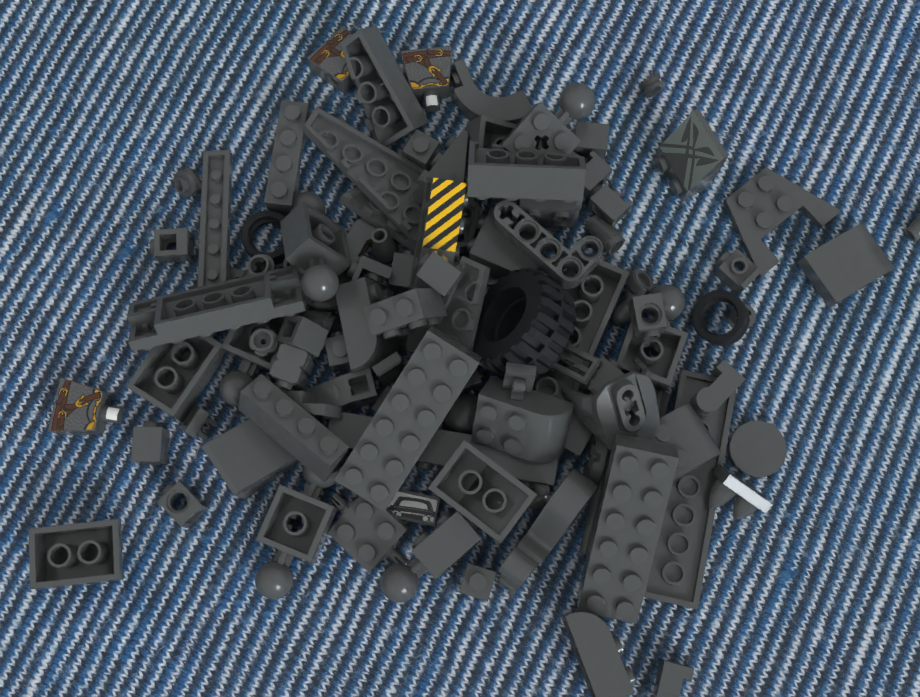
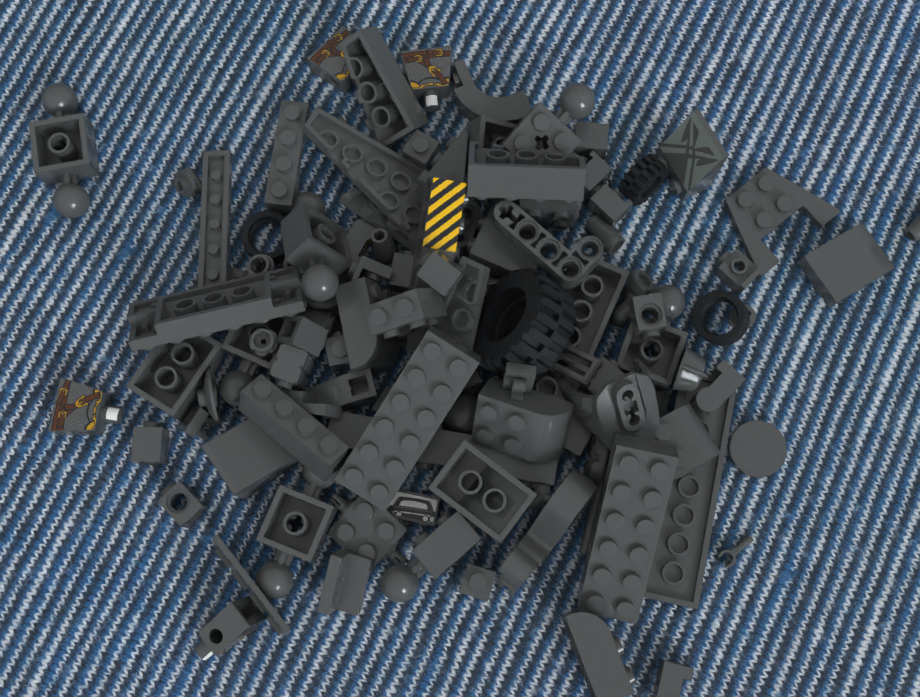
(64, 150): none -> dark grey brick
(75, 554): dark grey brick -> none
(166, 238): dark grey brick -> none
(210, 396): none -> dark grey dish
(229, 628): none -> dark grey torso
(248, 584): none -> dark grey windscreen
(345, 583): none -> dark grey panel
(388, 369): dark grey tile -> none
(643, 179): none -> black tyre
(652, 85): dark grey bush -> none
(689, 371): none -> dark grey piece
(728, 486): dark grey tile -> none
(735, 550): none -> dark grey hand

